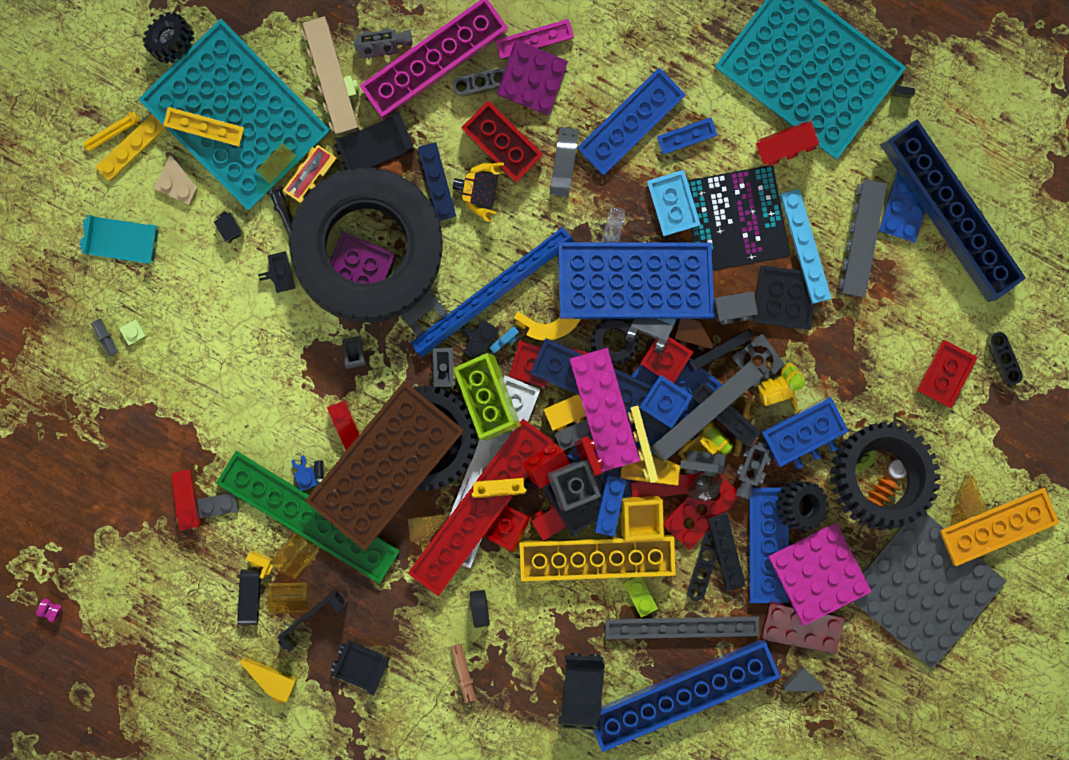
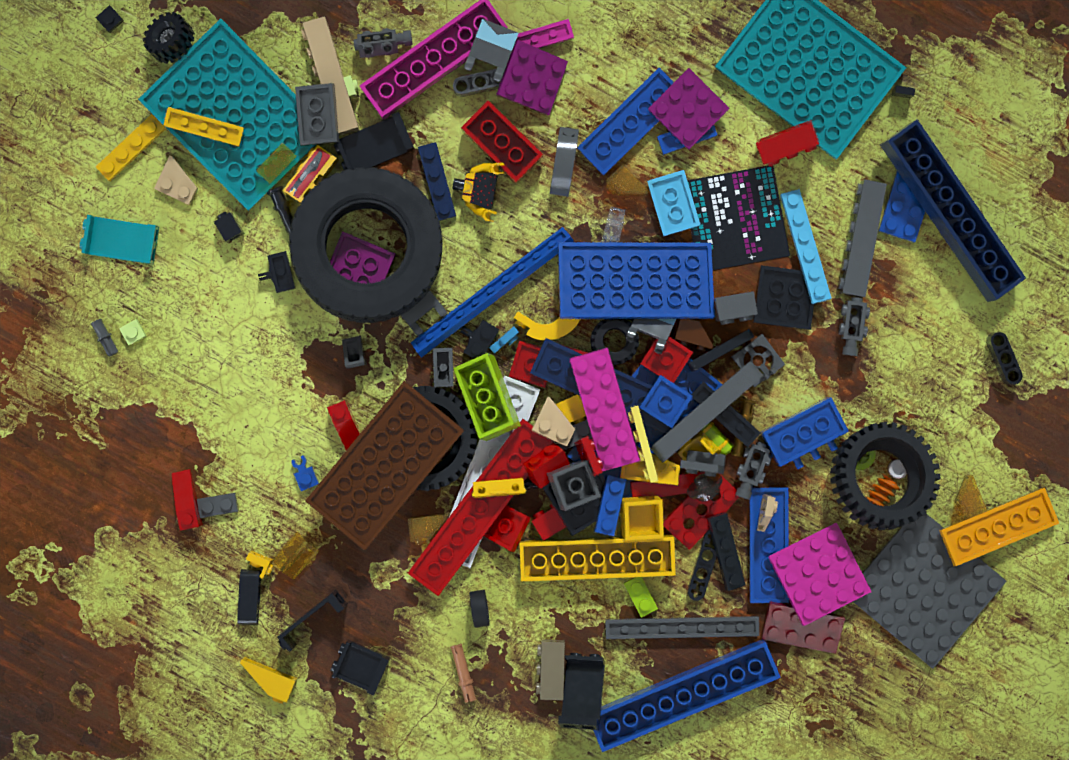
(49, 610): dark pink wheel -> none
(109, 19): none -> black plate
(112, 131): yellow axle -> none
(287, 597): clear yellow panel -> none
(288, 506): green plate -> none
(317, 114): none -> dark grey plate
(319, 470): black arm -> none
(492, 45): none -> dark grey flag
(551, 669): none -> dark tan brick
(553, 424): none -> tan wing
(625, 183): none -> clear yellow slope
(688, 108): none -> magenta plate
(768, 507): none -> tan wing
(783, 387): yellow piece -> none
(802, 681): dark grey slope -> none
(814, 505): black tyre -> none
(856, 321): none -> dark grey brick
(946, 373): red plate -> none

